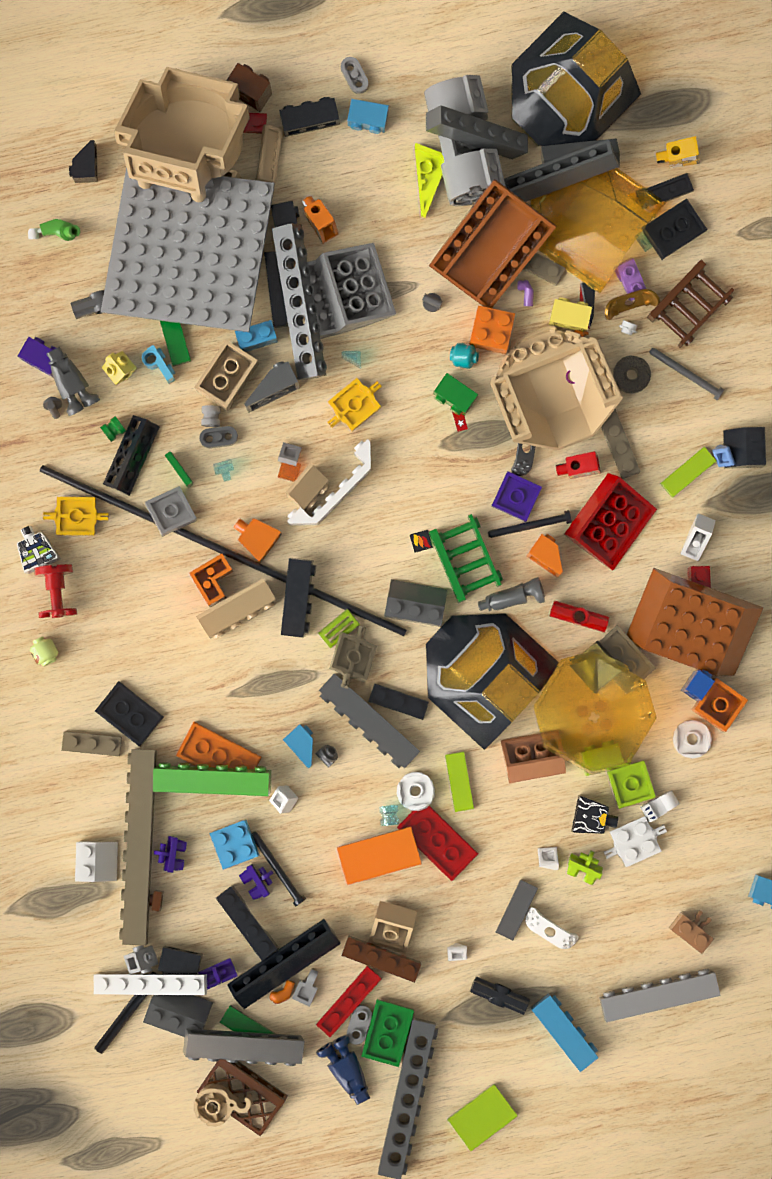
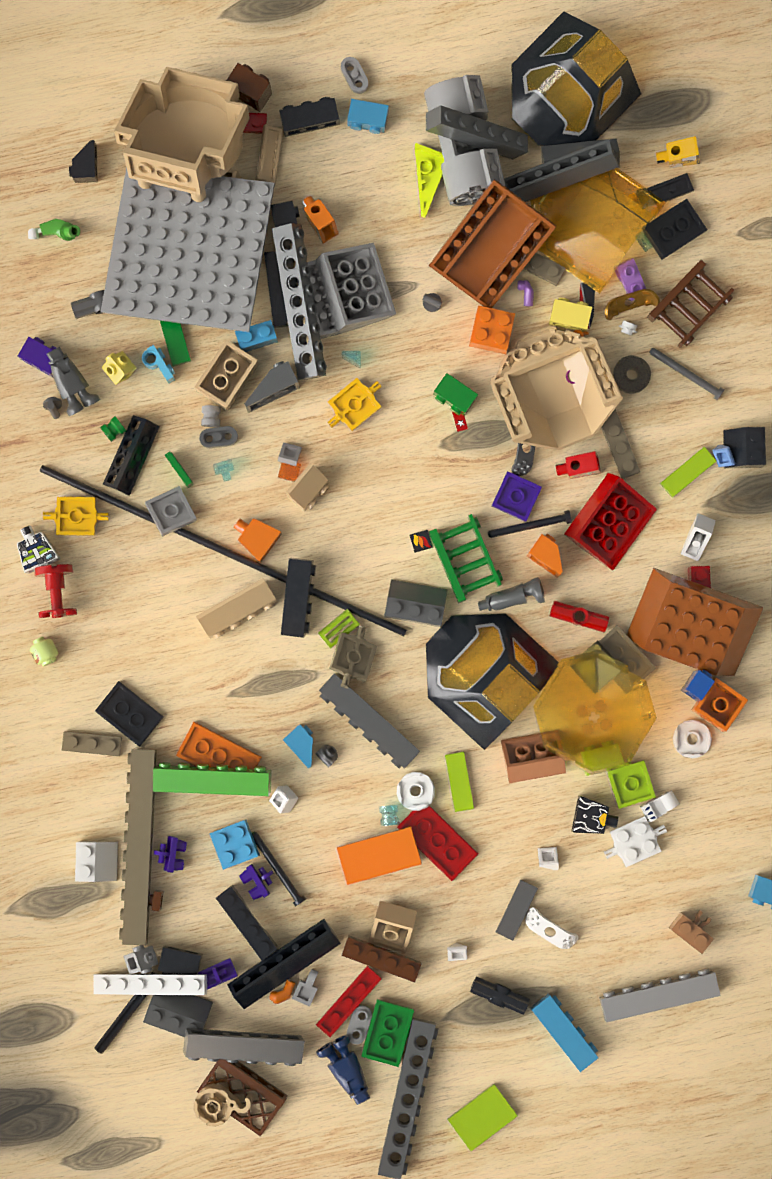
(207, 577): orange brick -> none
(239, 1022): green tile -> none
(300, 517): white slope -> none
(398, 701): black plate -> none
(464, 355): teal head -> none
(586, 864): lime hips -> none

